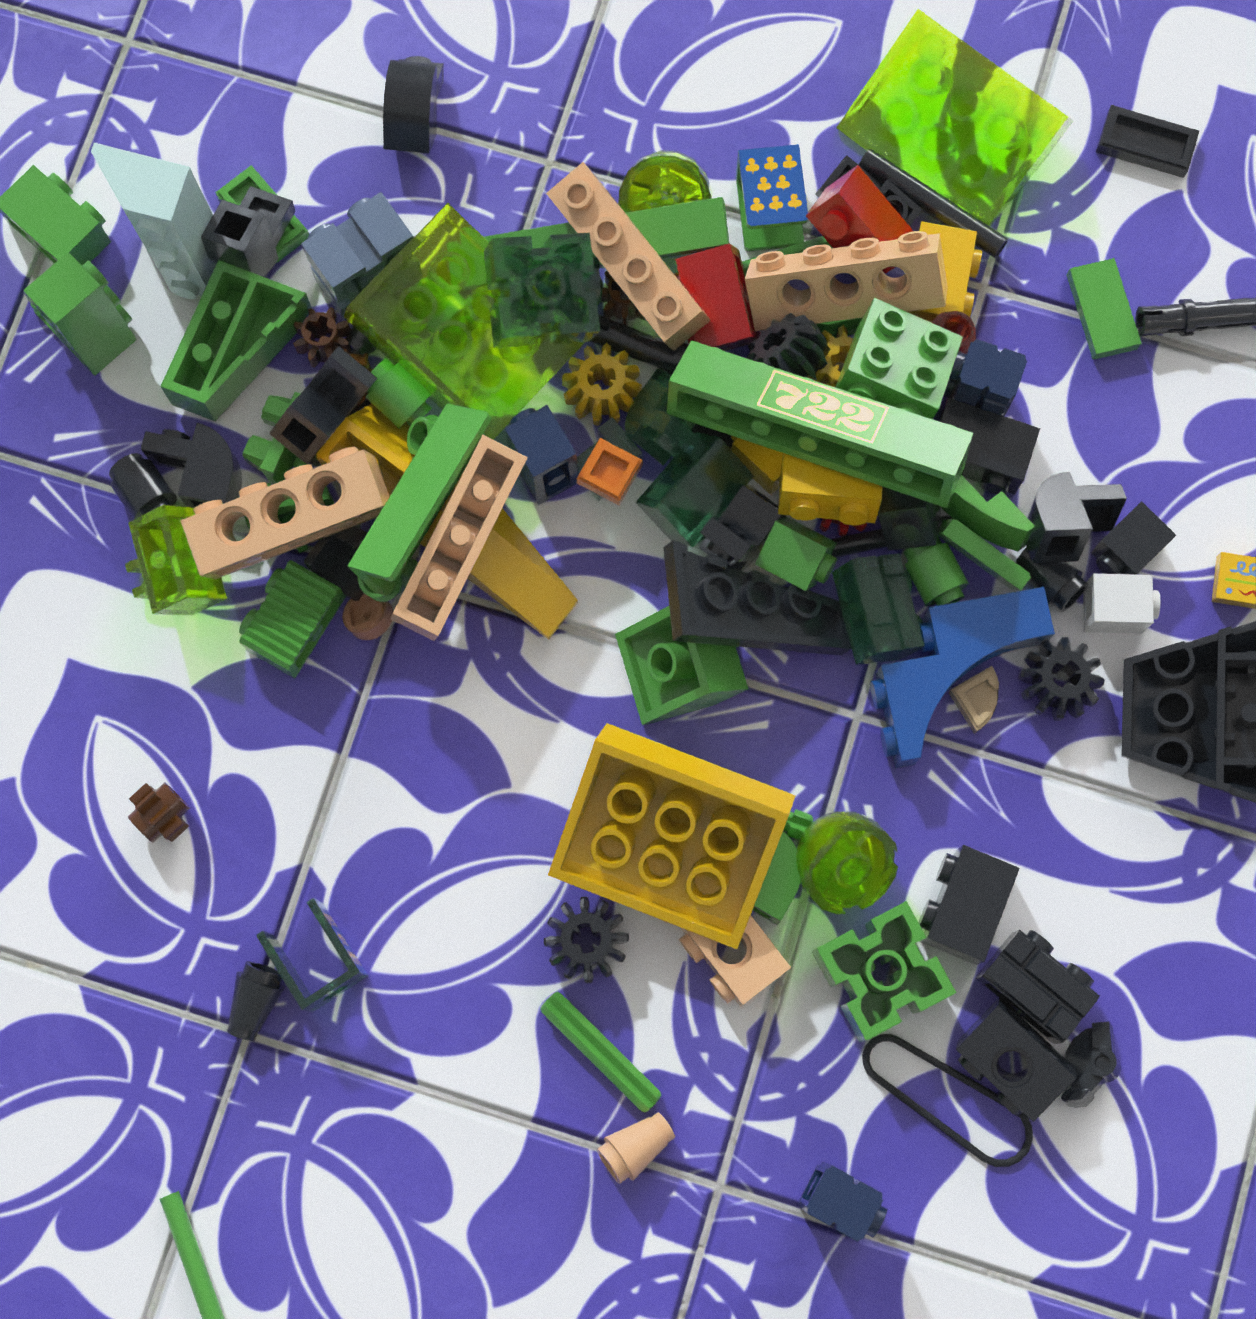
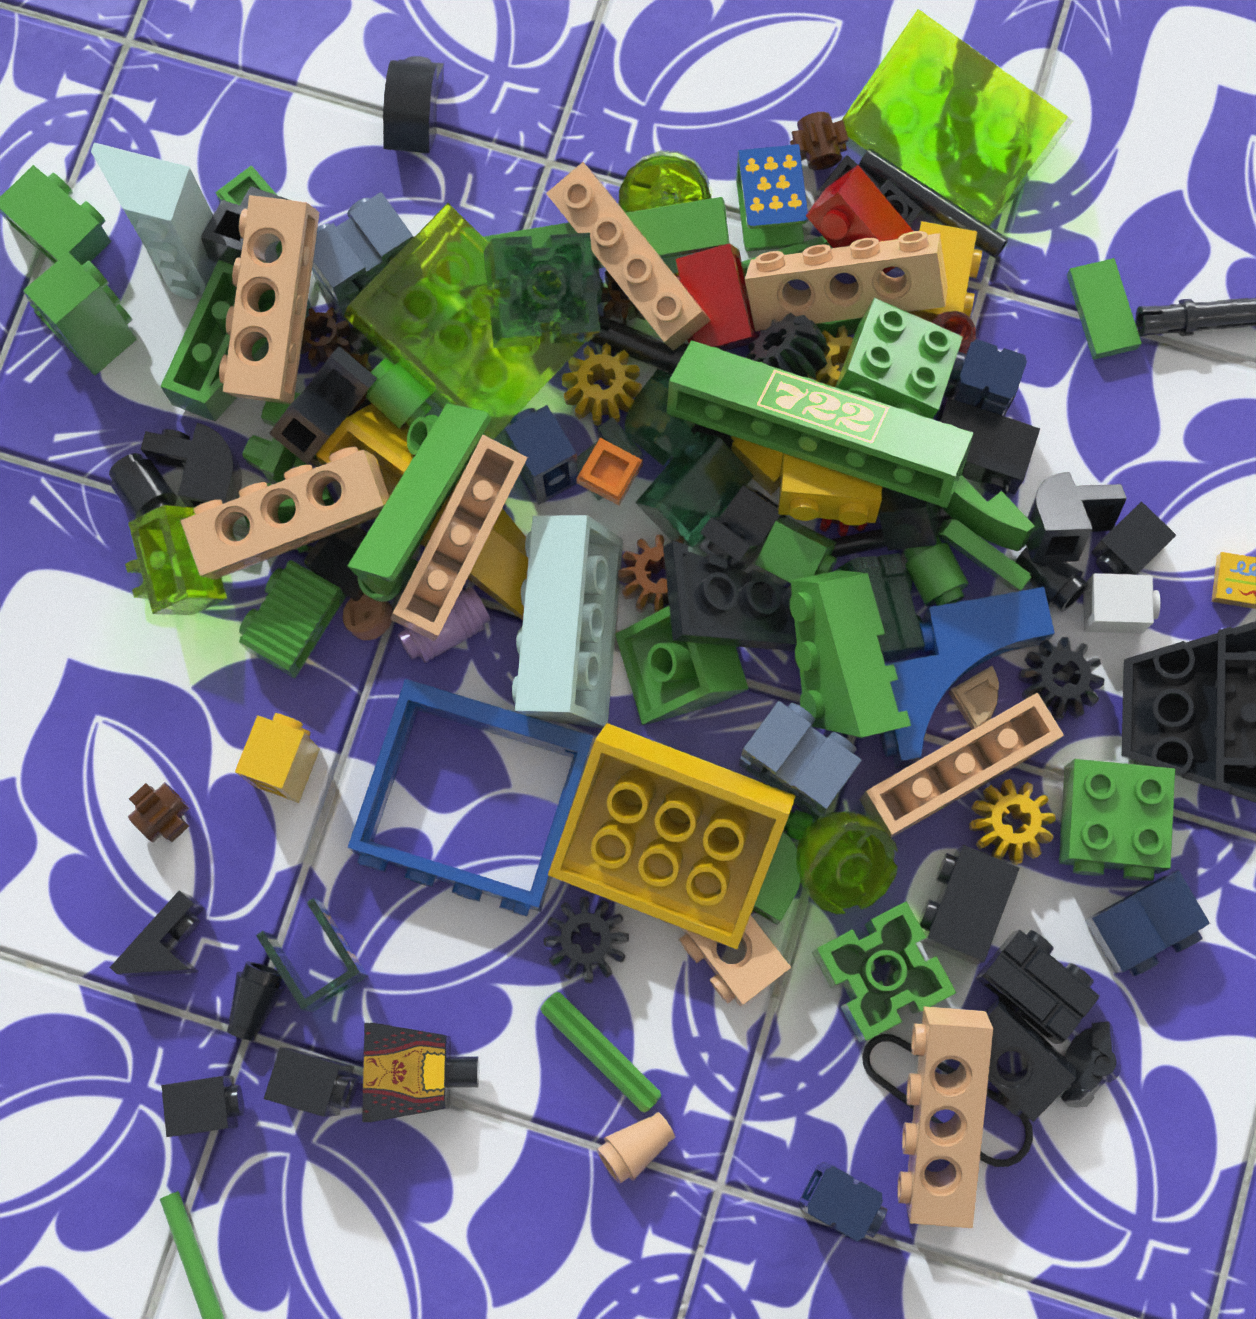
(152, 948): none -> black slope
(201, 1105): none -> black brick
(278, 757): none -> yellow brick
(283, 325): none -> light nougat brick
(311, 1083): none -> black brick
(411, 1072): none -> torso
(463, 622): none -> lavender head
(489, 718): none -> blue window
(568, 621): none -> light aqua slope
(639, 575): none -> dark orange gear
(799, 758): none -> sand blue brick
(820, 140): none -> reddish brown gear
(841, 656): none -> bright green wedge
(950, 1194): none -> light nougat brick
(962, 766): none -> light nougat brick
(1021, 808): none -> yellow gear
(1117, 818): none -> bright green brick
(1147, 141): black tile -> none
(1148, 923): none -> dark blue brick

